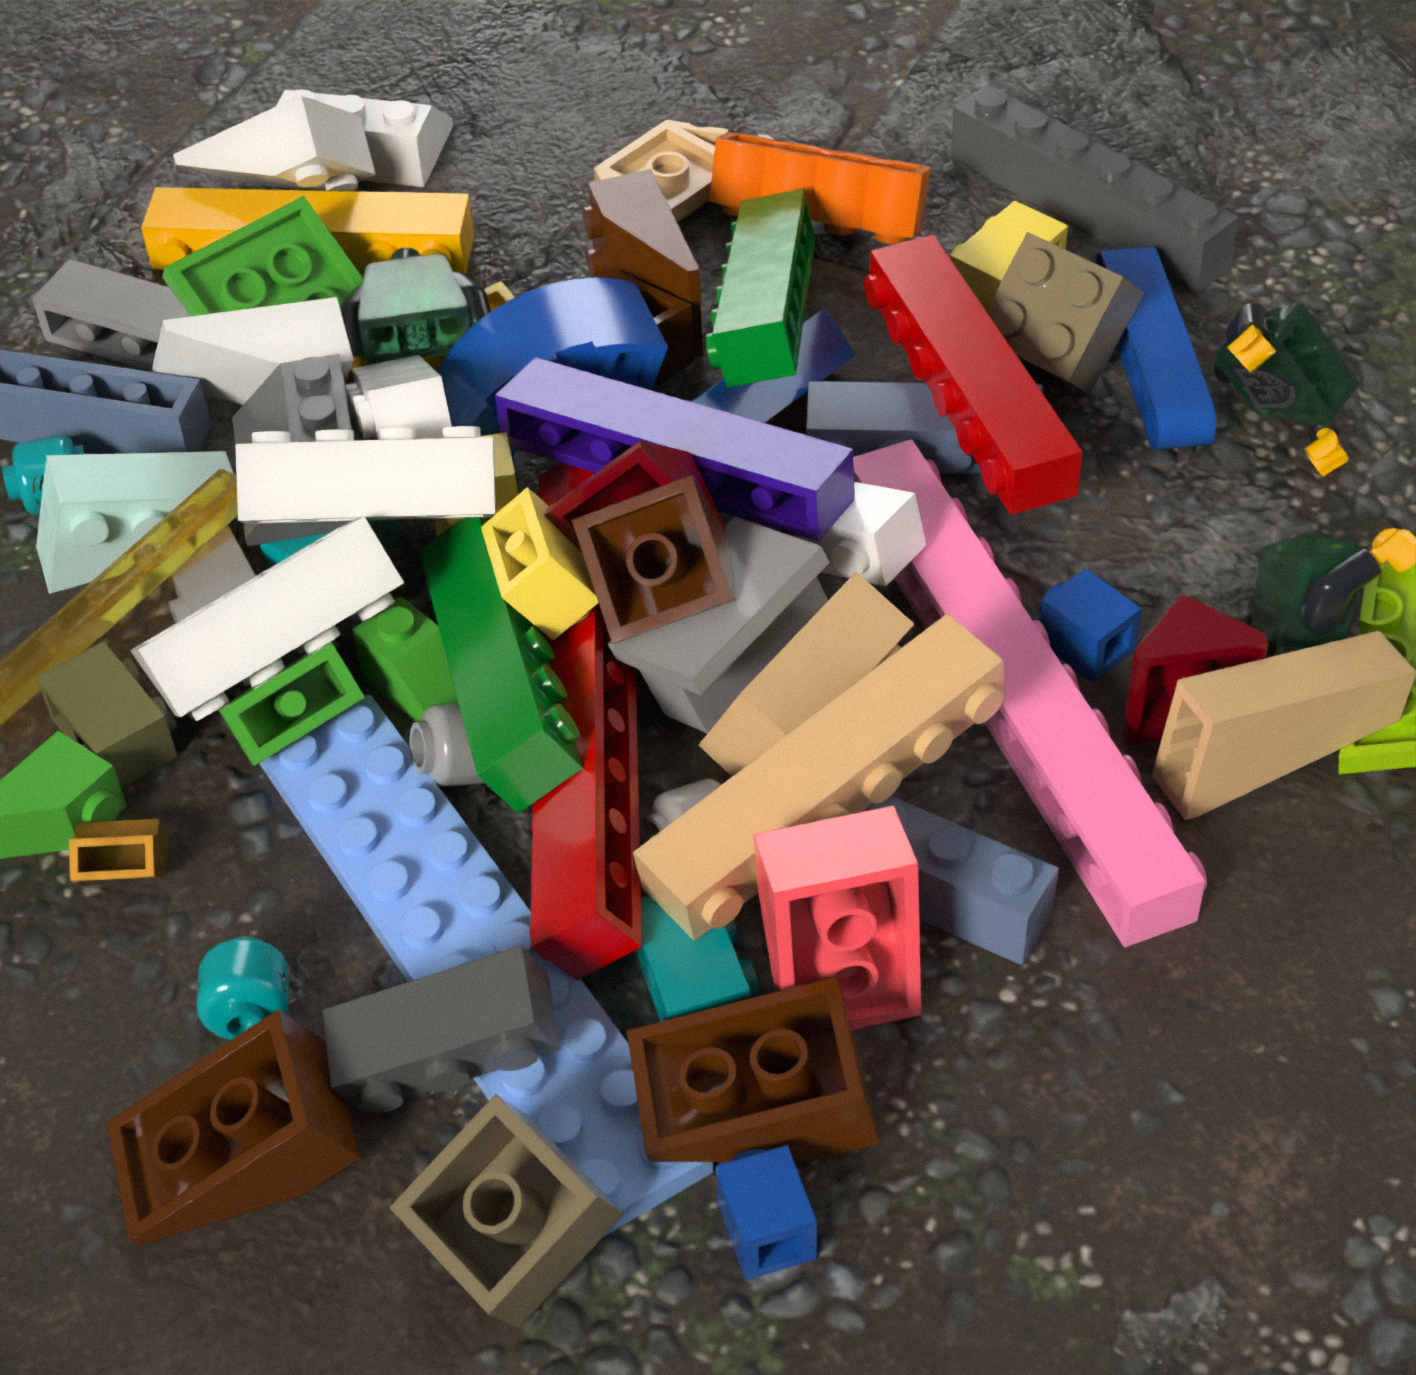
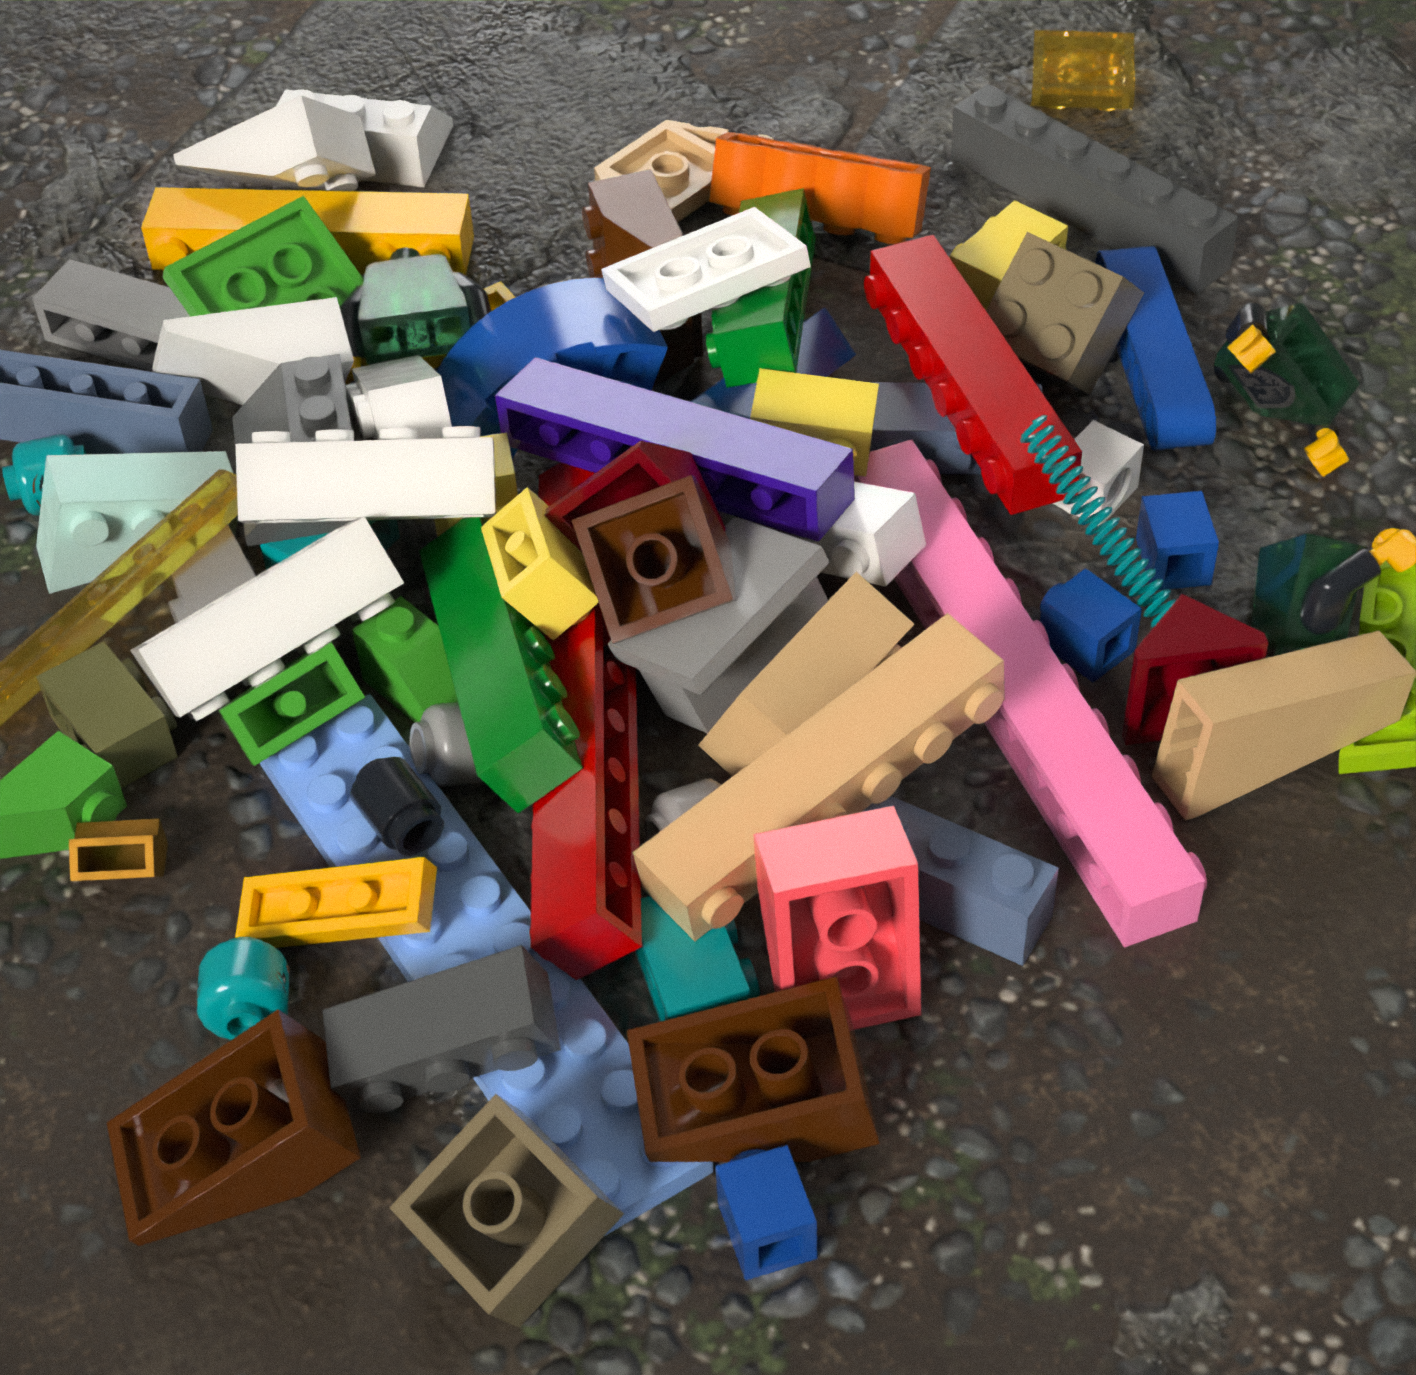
(338, 903): none -> yellow plate
(397, 805): none -> black brick
(705, 269): none -> white plate
(820, 408): none -> light yellow brick
(1083, 69): none -> clear yellow plate
(1095, 519): none -> teal piece
(1112, 464): none -> white brick
(1178, 539): none -> blue brick

